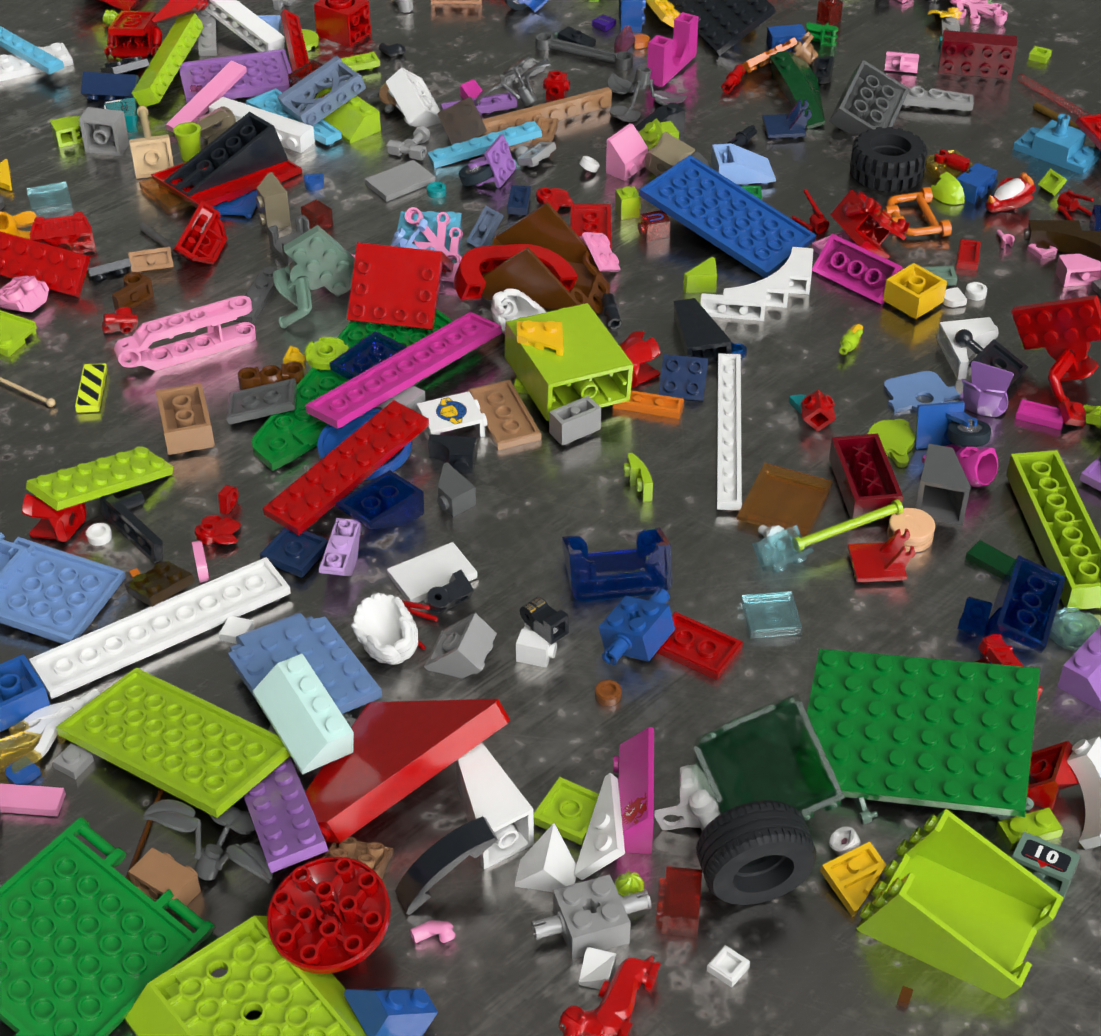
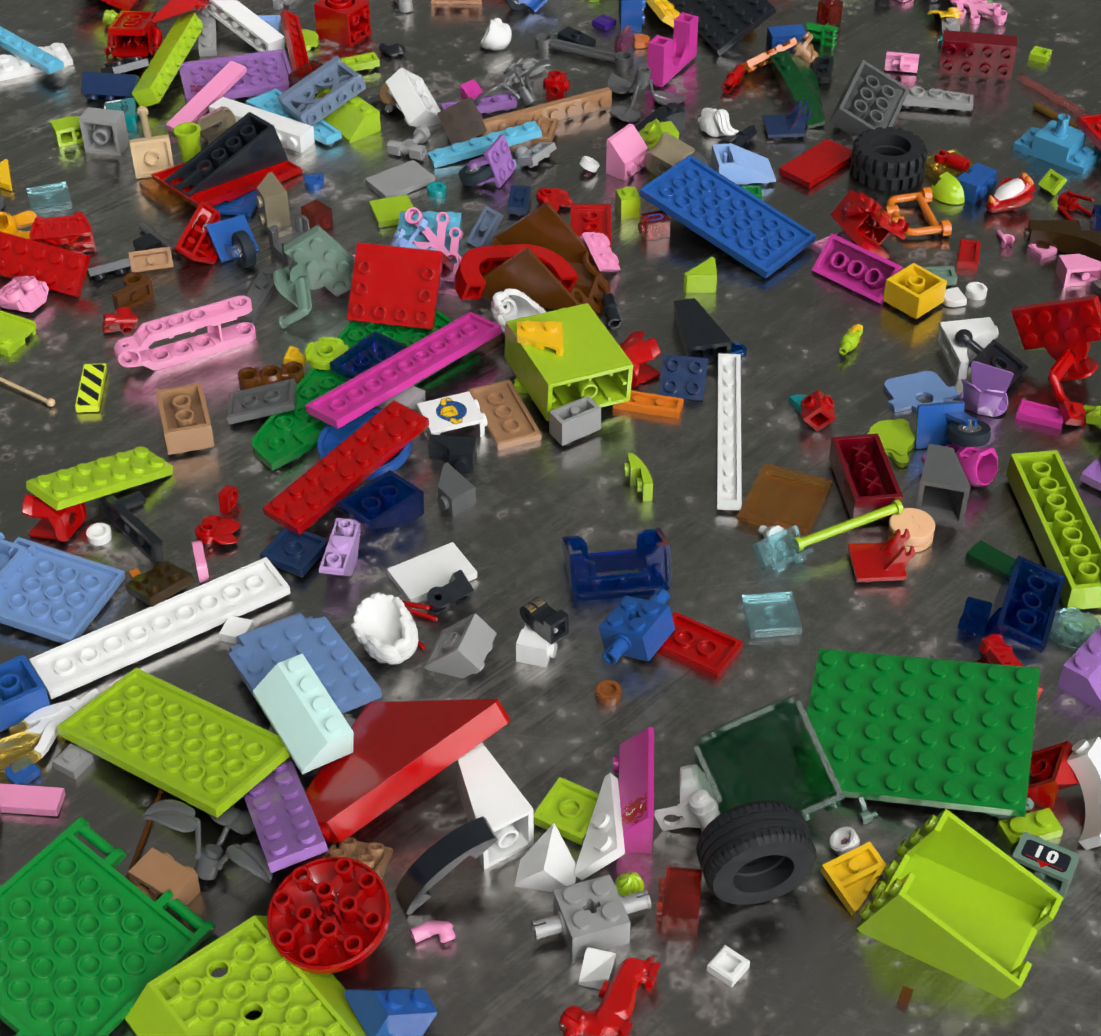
(147, 242): none -> black tile
(234, 240): none -> blue plate
(388, 210): none -> lime tile
(496, 36): none -> white piece
(716, 122): none -> white hair
(750, 300): white arch -> none
(817, 163): none -> red tile
(817, 220): red plant -> none

